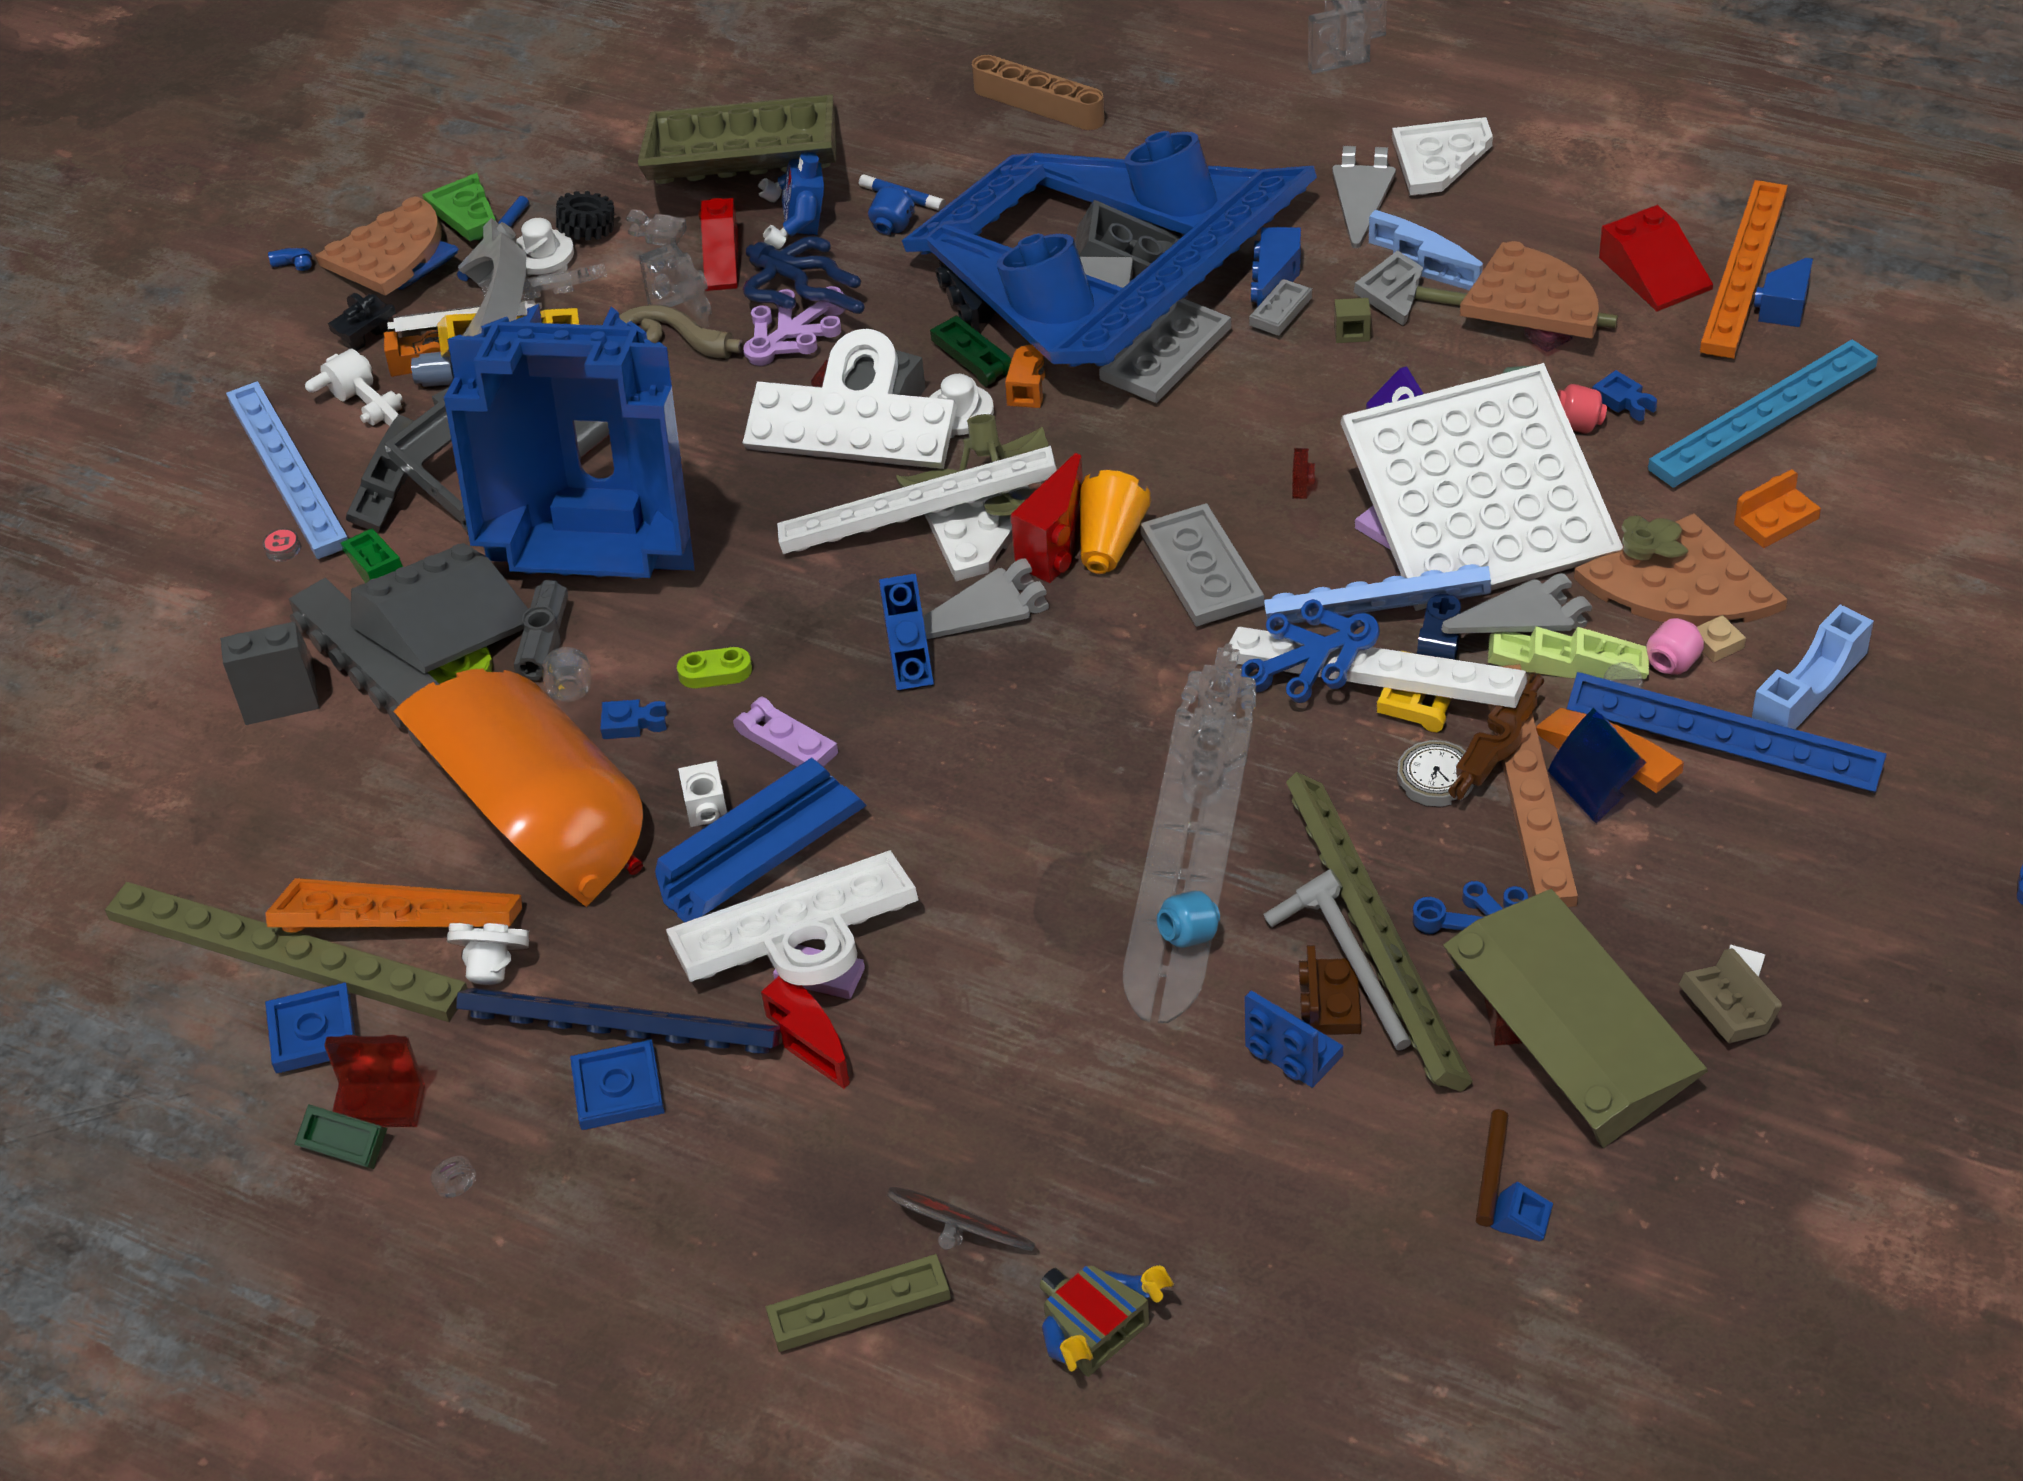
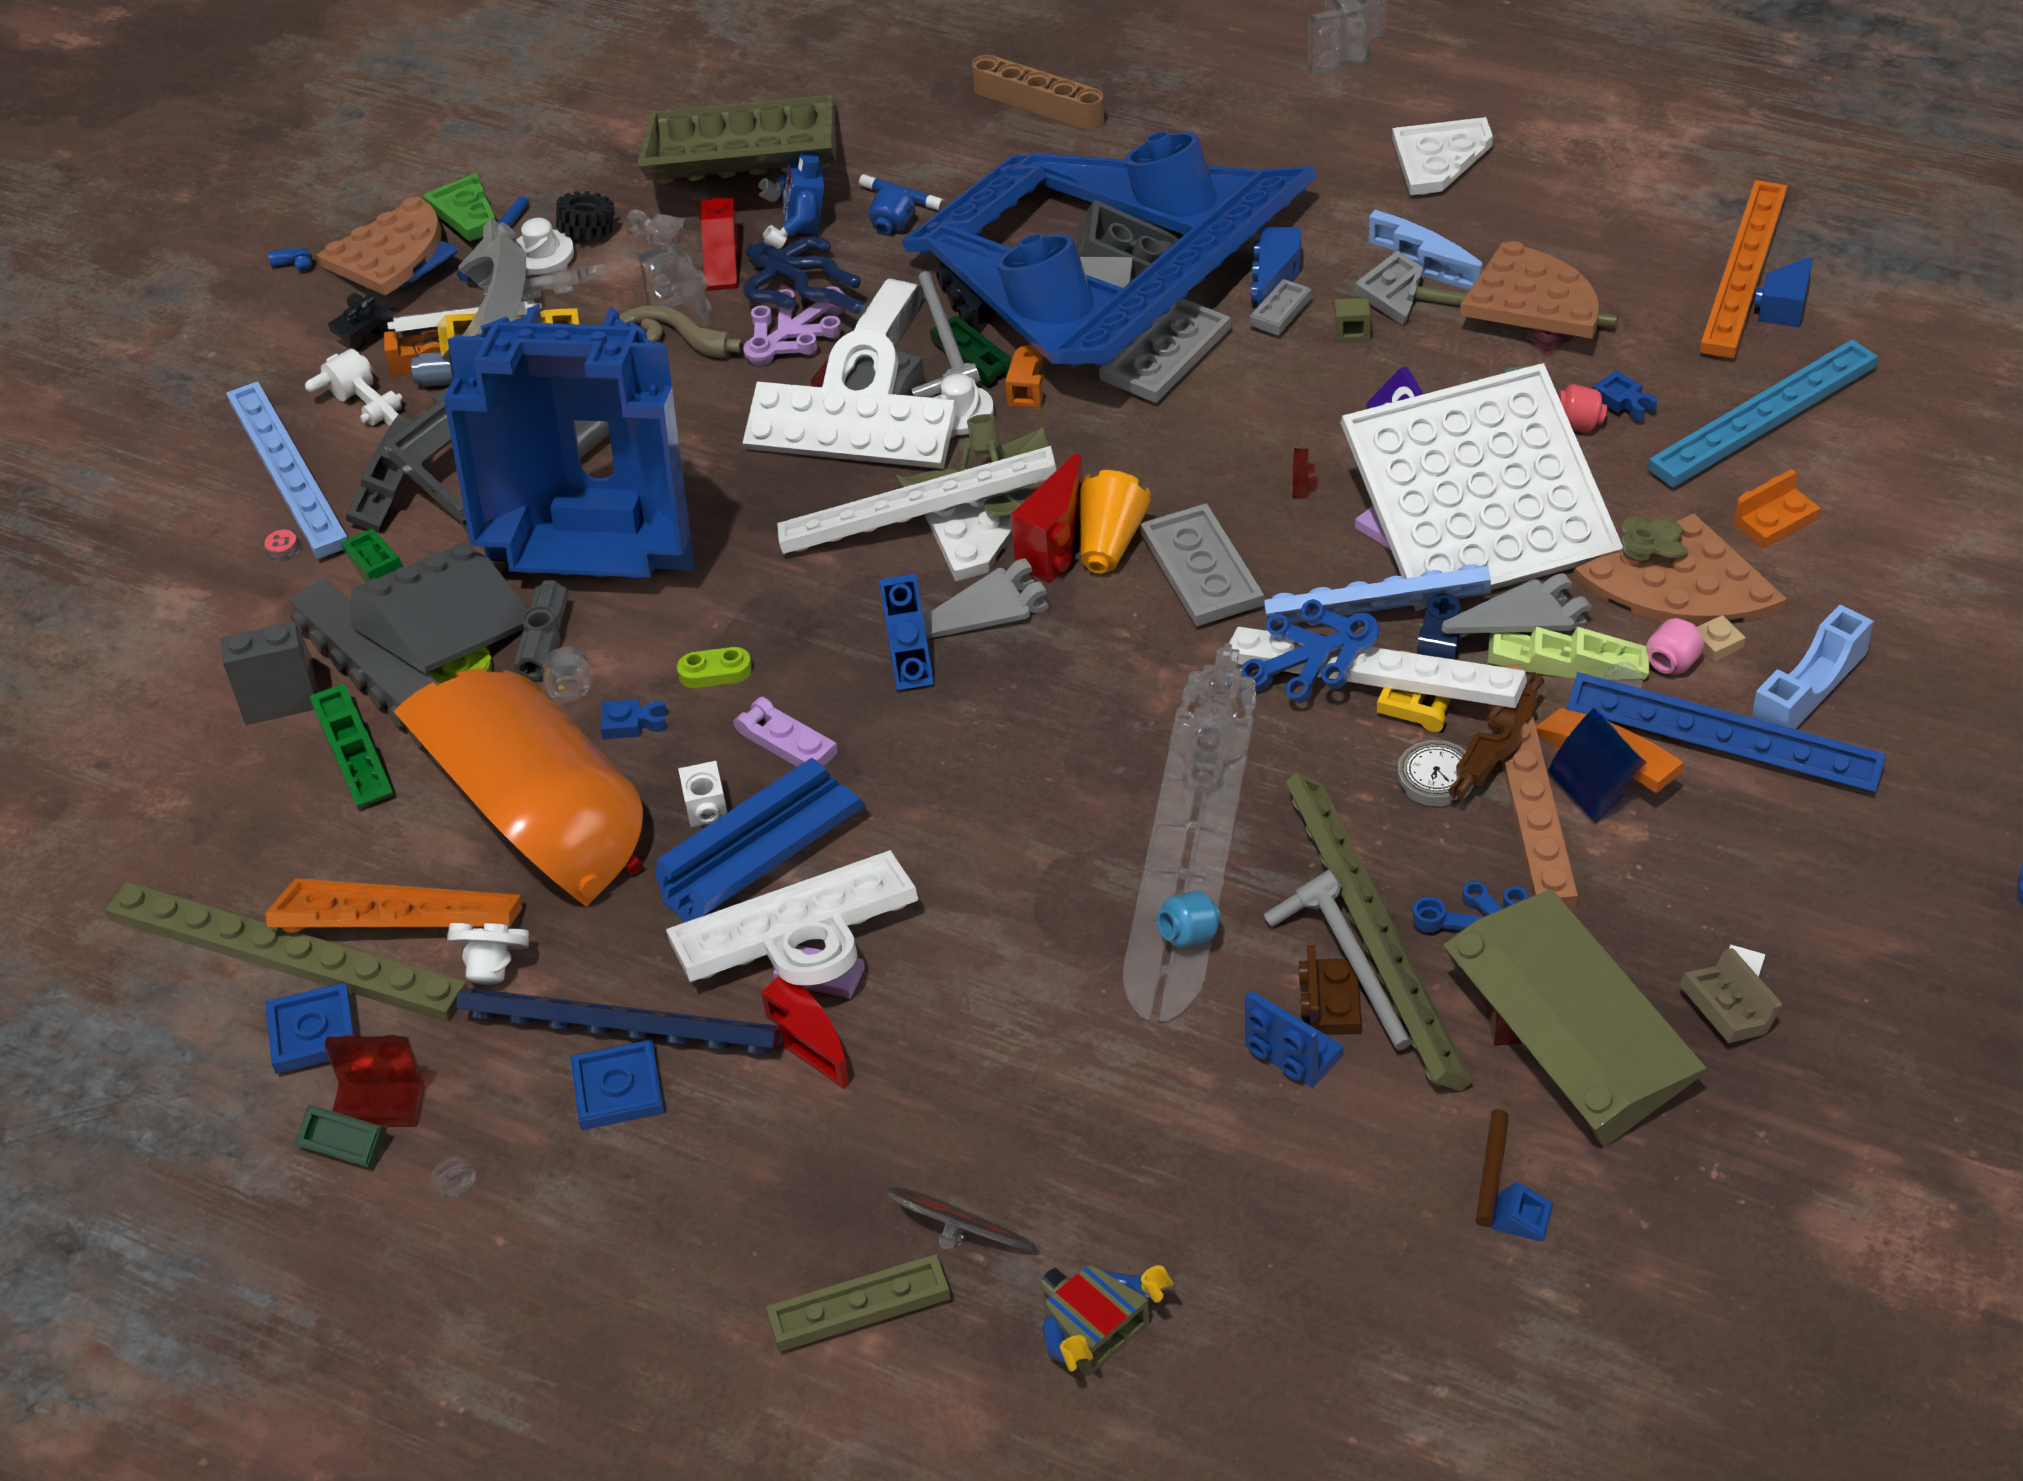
(351, 746): none -> green slope
(892, 309): none -> white beam
(947, 339): none -> light grey bar
(1361, 189): light grey flag -> none
(1654, 258): red slope -> none

